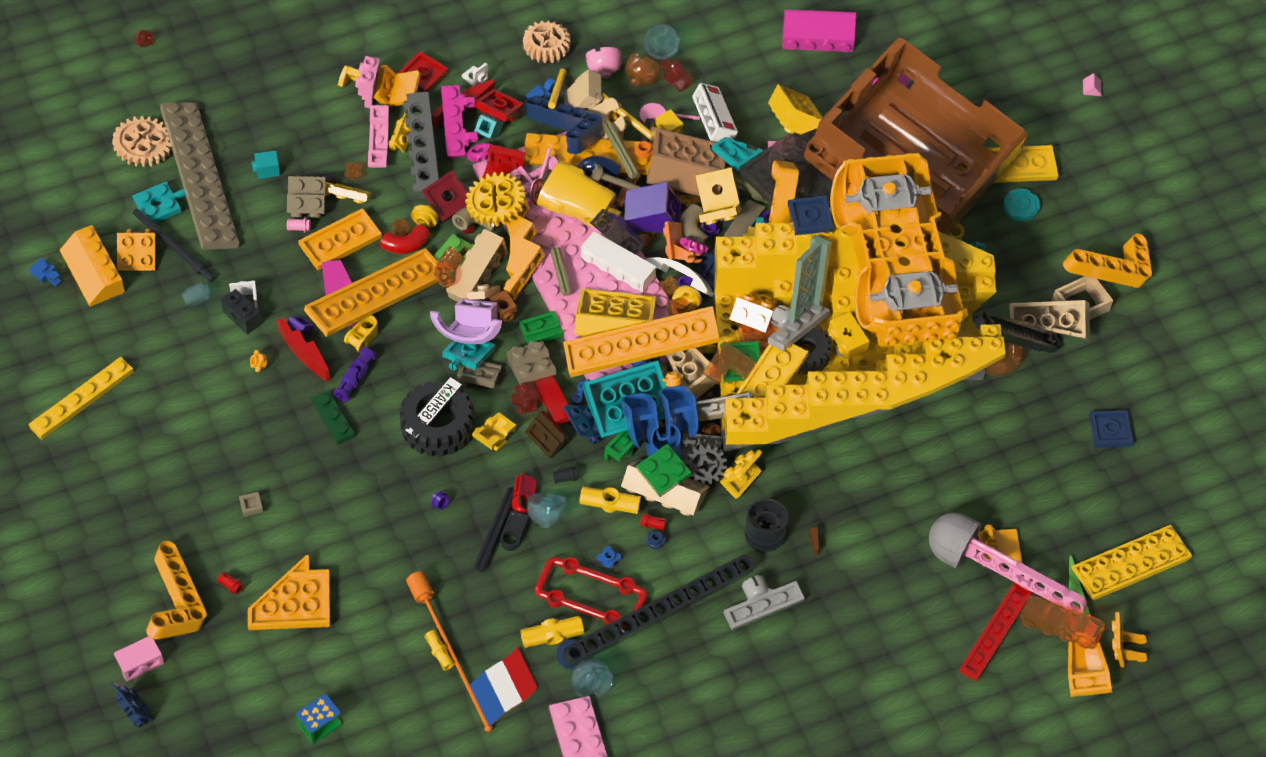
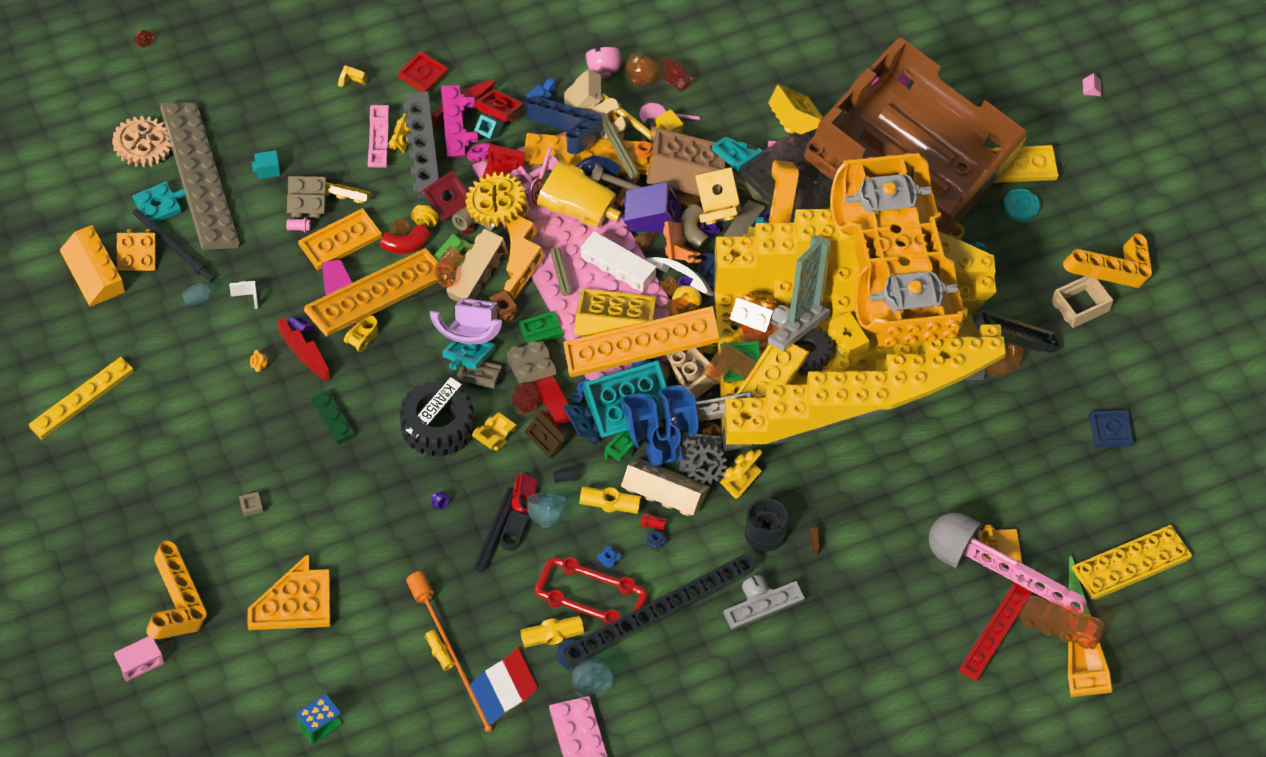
(45, 271): blue plate -> none
(129, 702): dark blue hinge -> none
(235, 586): red pin -> none
(241, 311): black brick -> none
(353, 170): clear orange plate -> none
(354, 374): dark purple piece -> none
(367, 80): bright pink plate -> none
(393, 87): light orange bracket -> none
(479, 74): white bracket -> none
(483, 291): tan plate -> none
(546, 41): light nougat gear -> none
(557, 88): yellow bar -> none
(617, 231): clear smoke slope -> none
(661, 42): clear light blue cylinder -> none
(663, 470): green plate -> none
(673, 379): light orange plate -> none
(693, 245): dark pink gear -> none
(714, 112): white brick -> none
(810, 215): dark blue plate -> none
(818, 30): dark pink slope -> none
(1059, 317): tan wedge -> none
(1121, 636): light orange plate -> none

